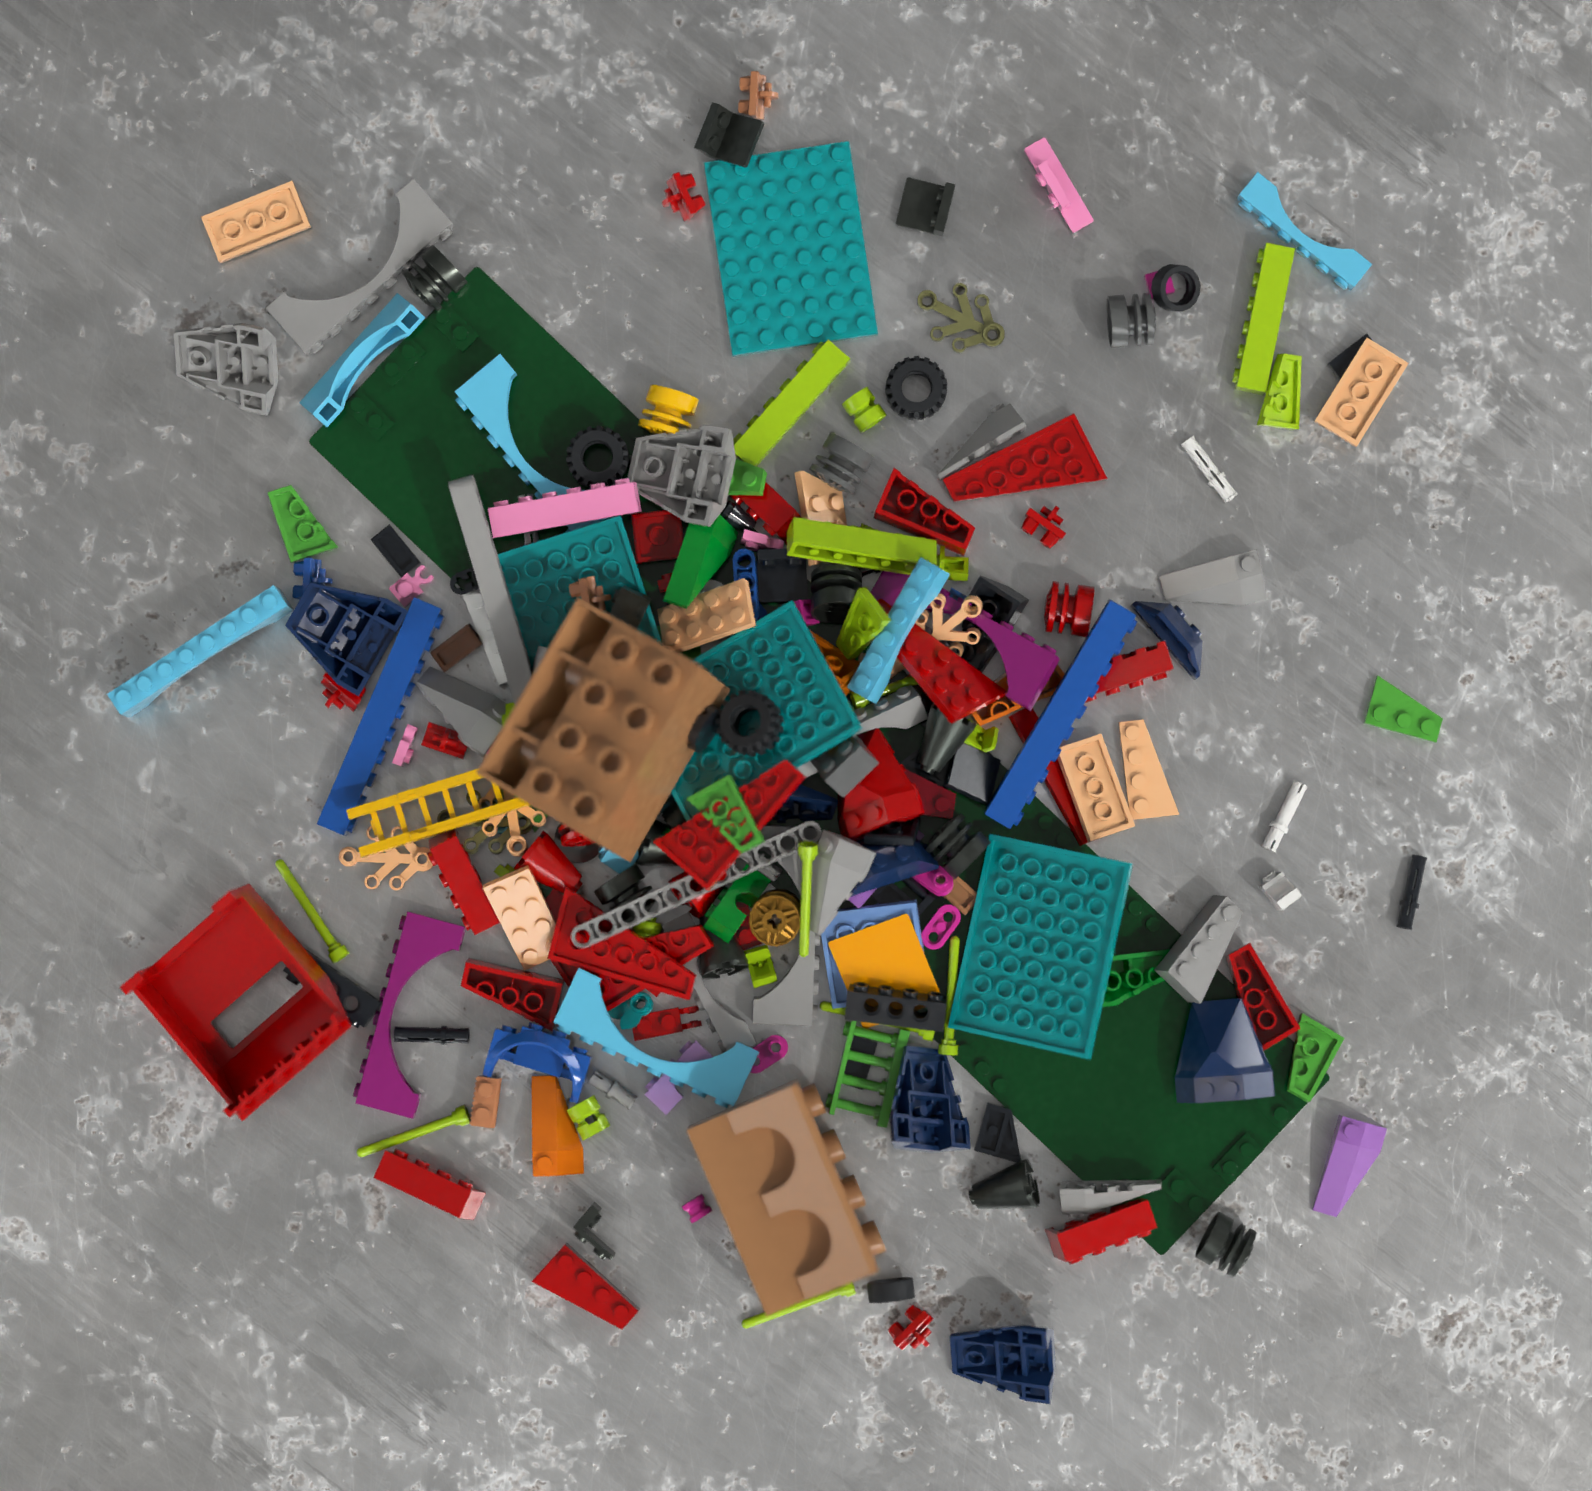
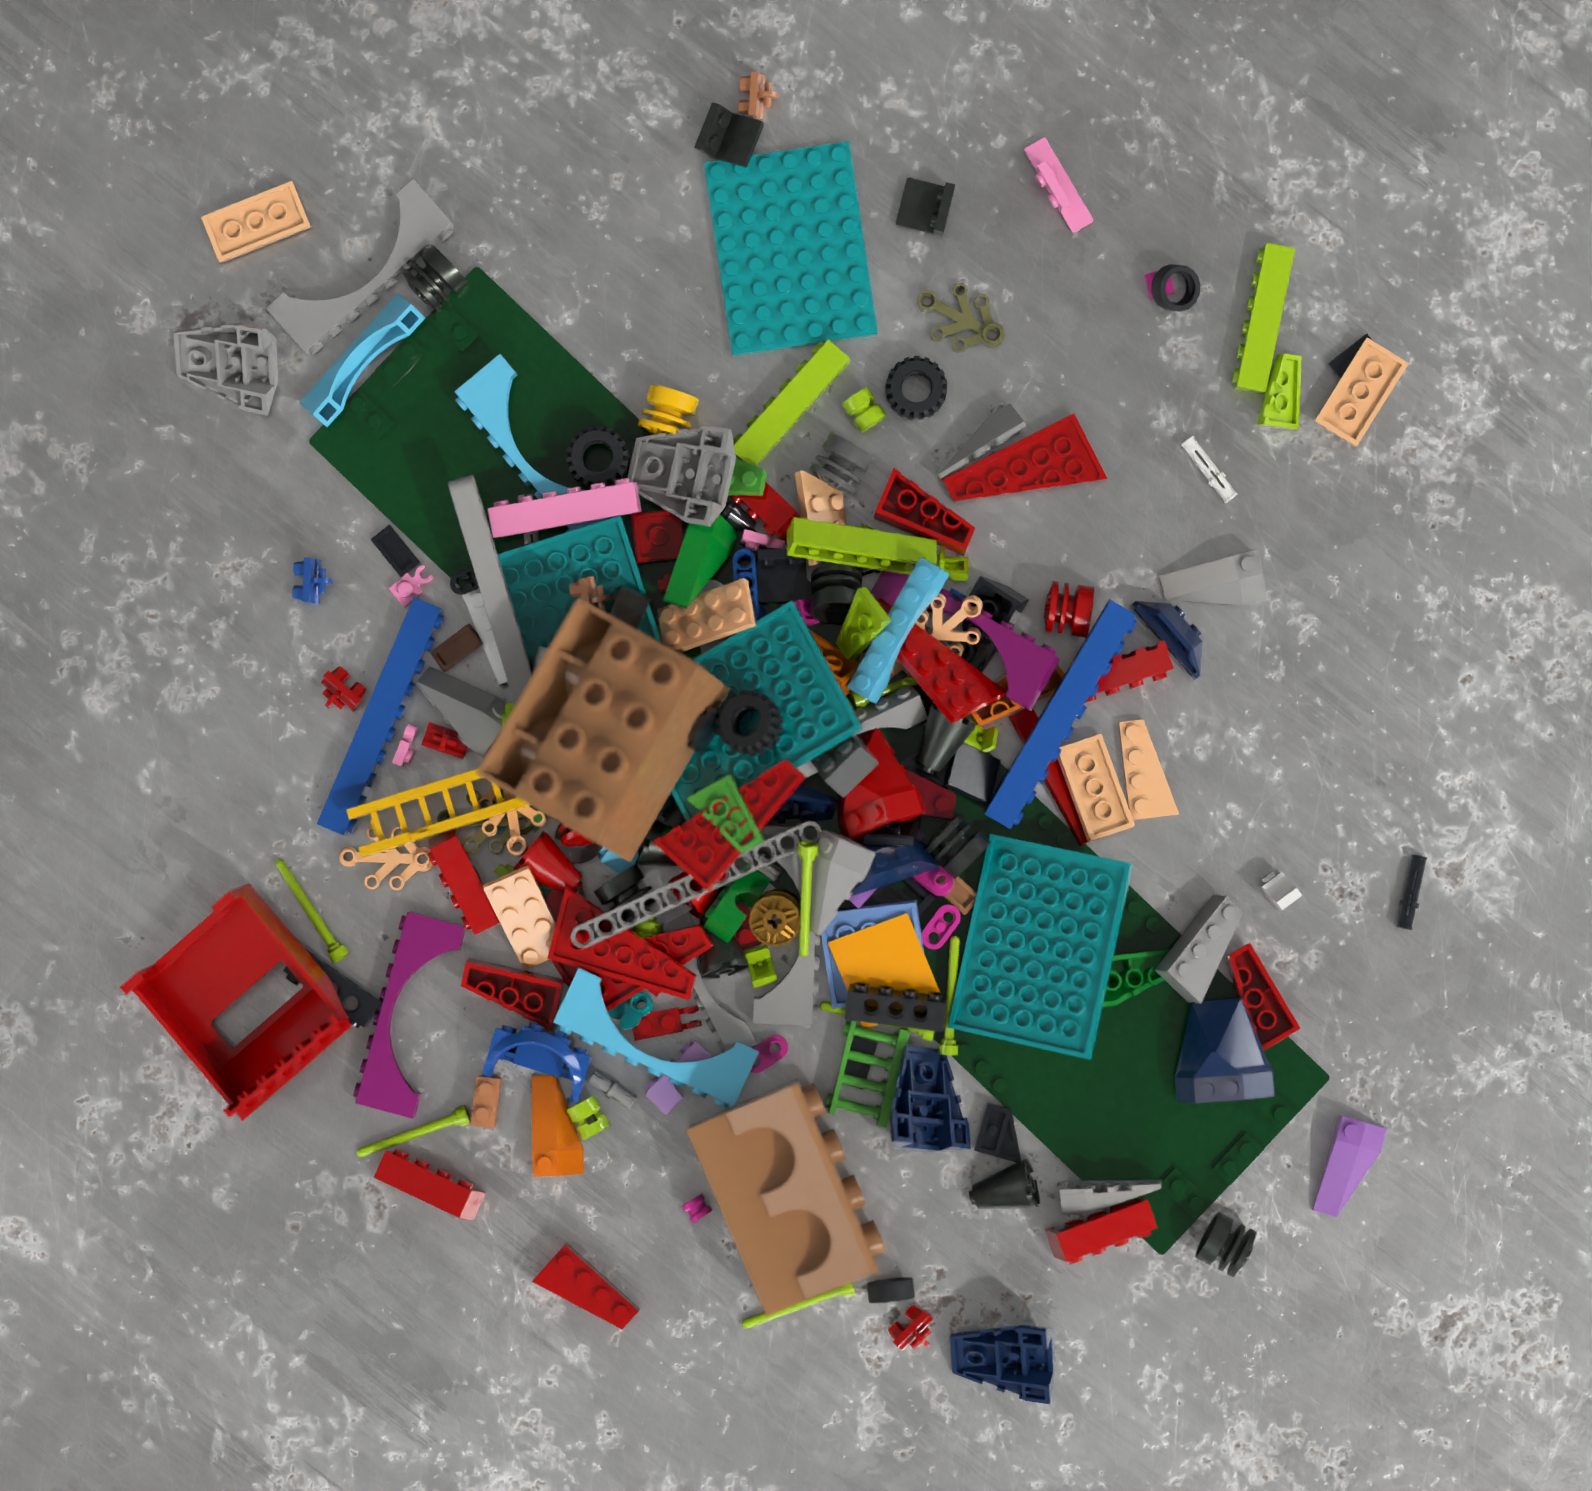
(148, 684): medium azure arch -> none
(298, 527): bright green wing -> none
(345, 631): dark blue wedge -> none
(438, 1035): black pin -> none
(590, 1219): pearl dark grey bracket -> none
(679, 197): red hips -> none
(1052, 533): red hips -> none
(1130, 320): dark grey wheel -> none
(1264, 201): medium azure arch -> none
(1284, 816): white pin -> none
(1311, 1058): bright green wing -> none
(1400, 713): bright green wing -> none

